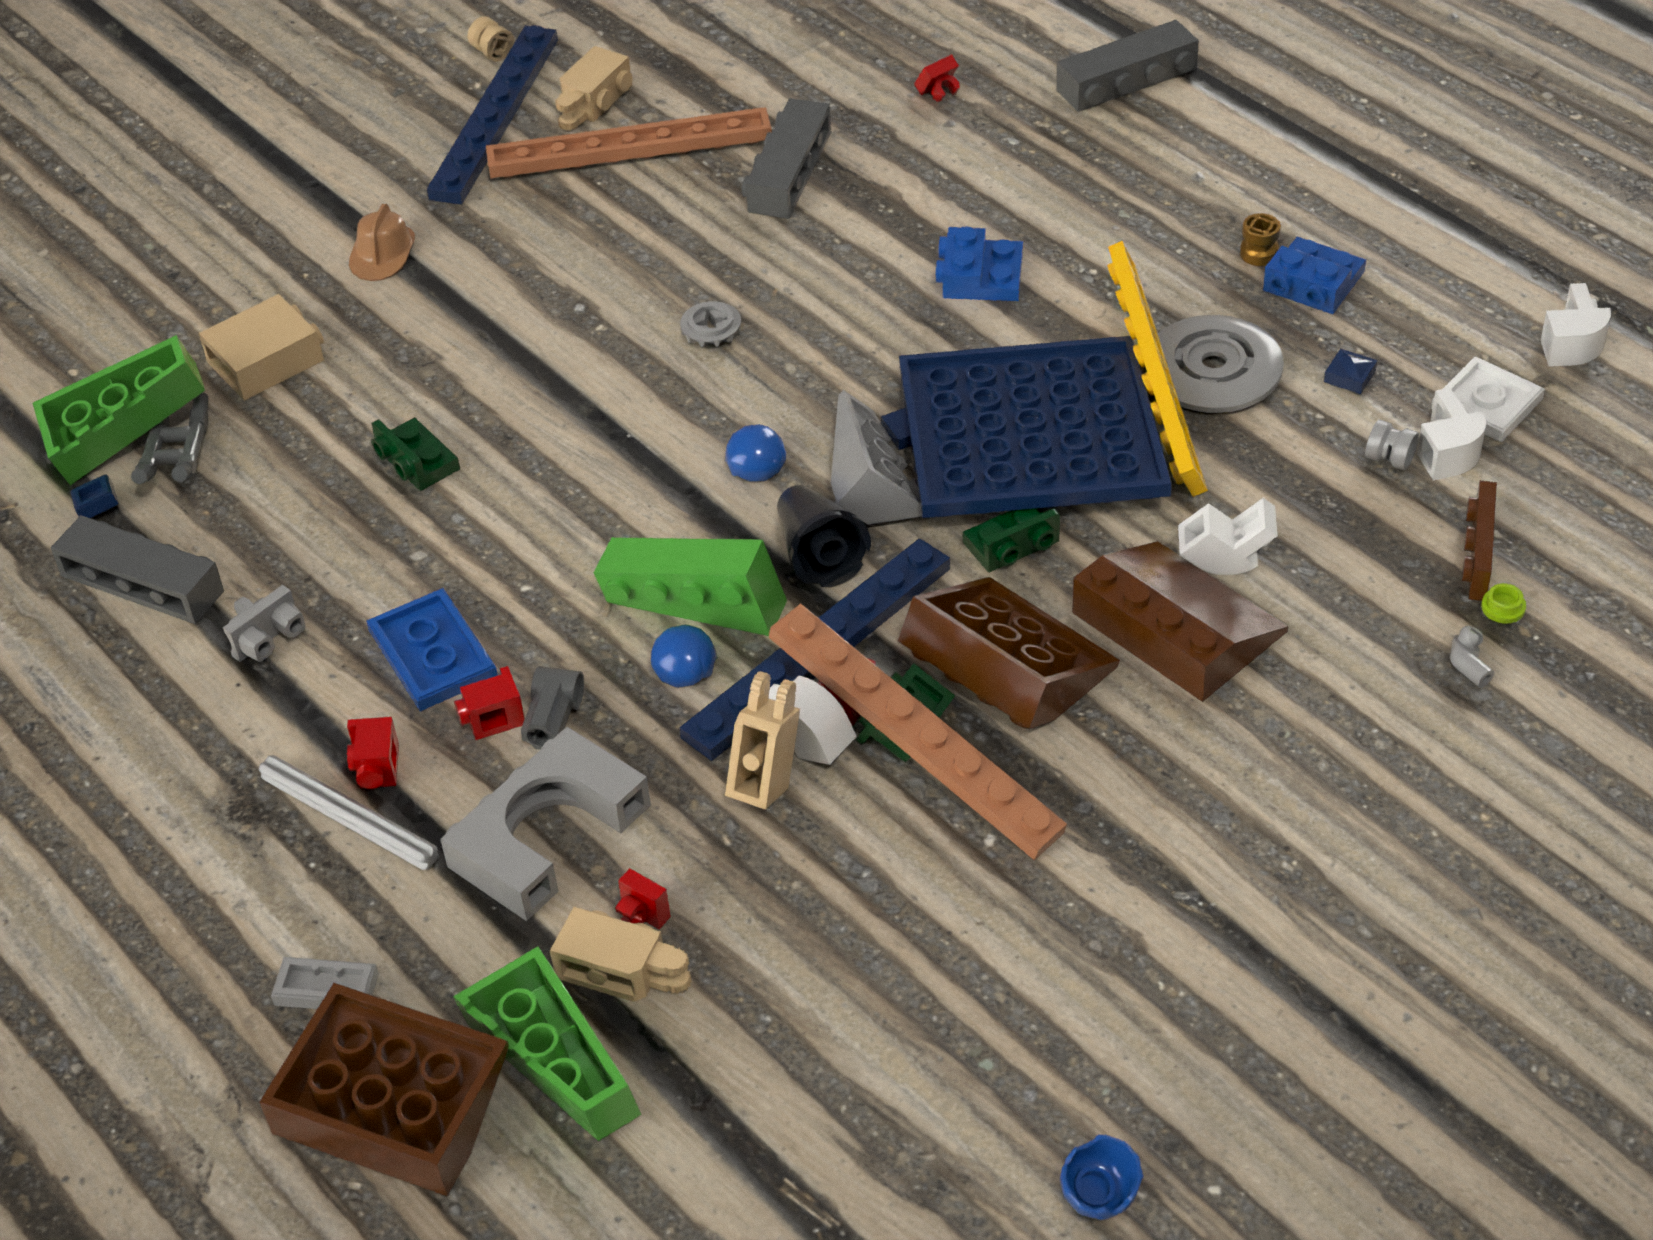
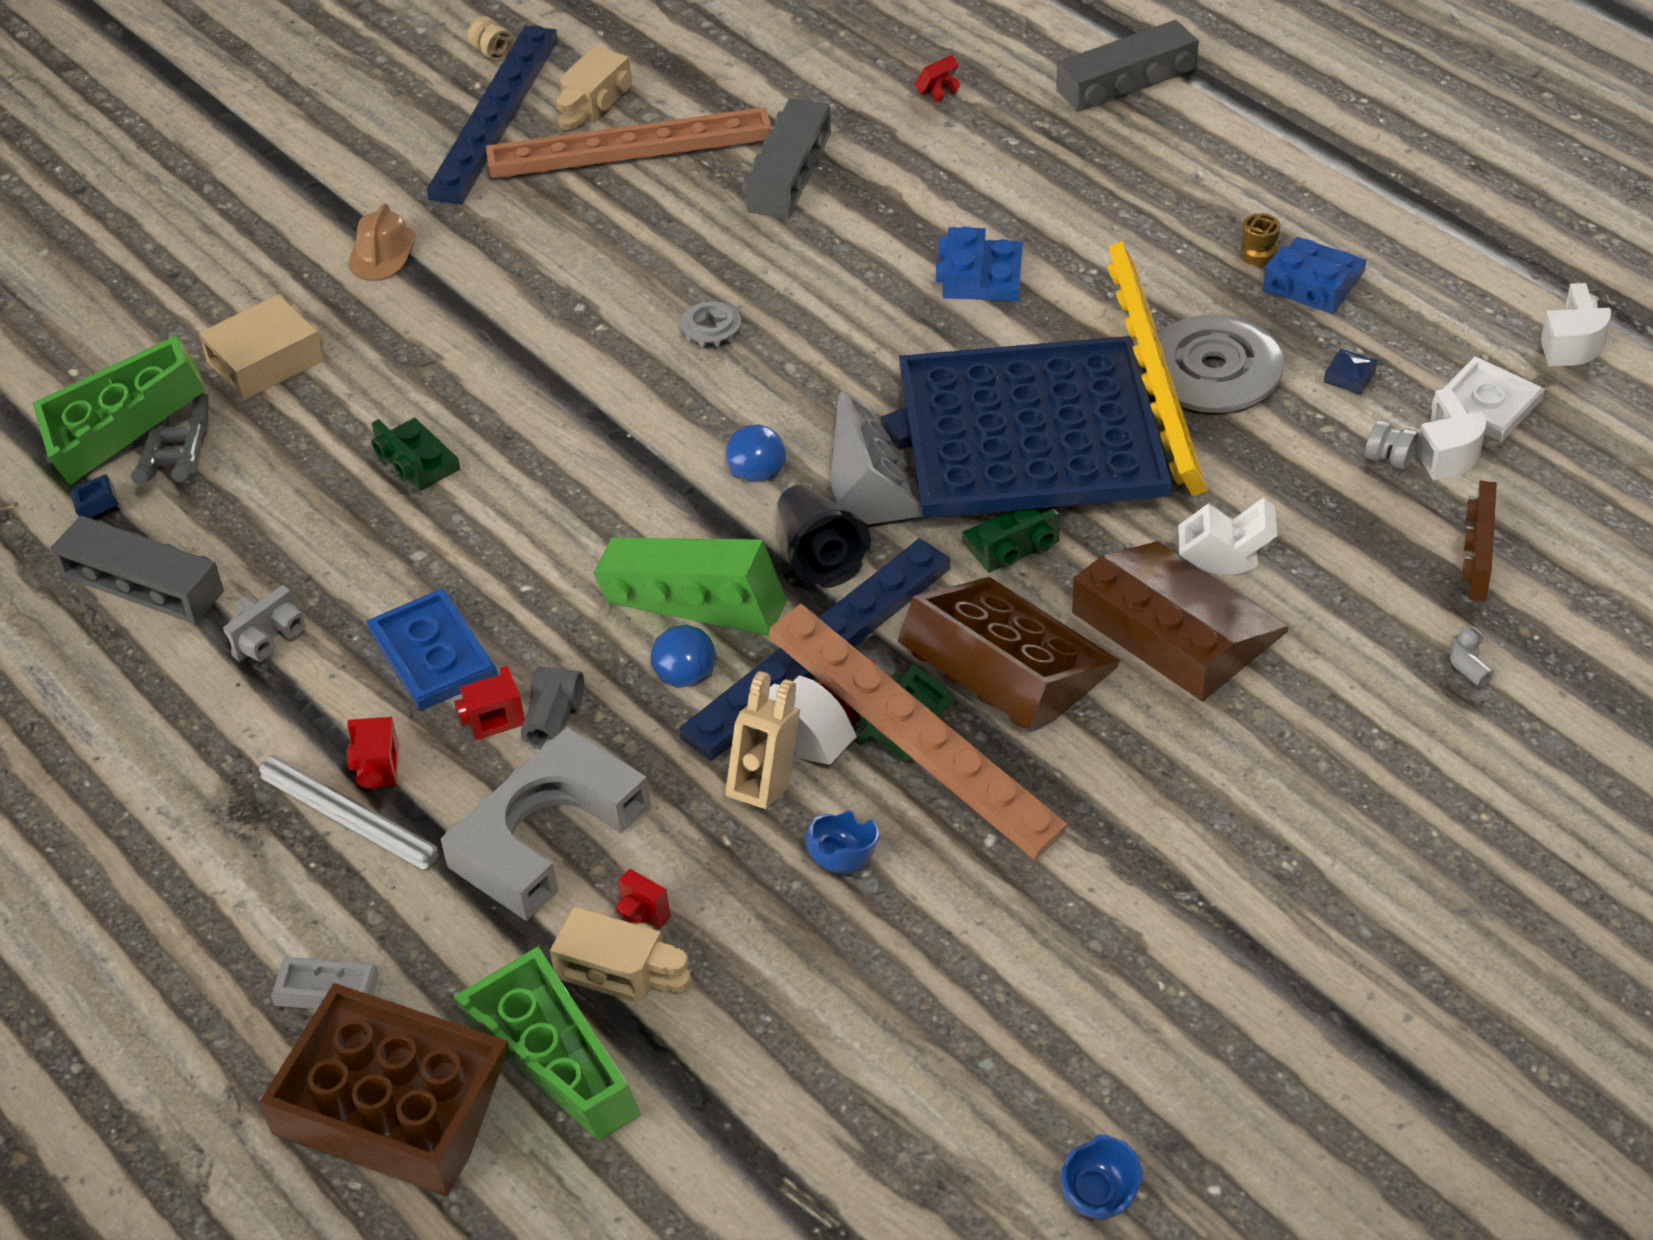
(841, 842): none -> blue hair
(1504, 603): lime plate -> none

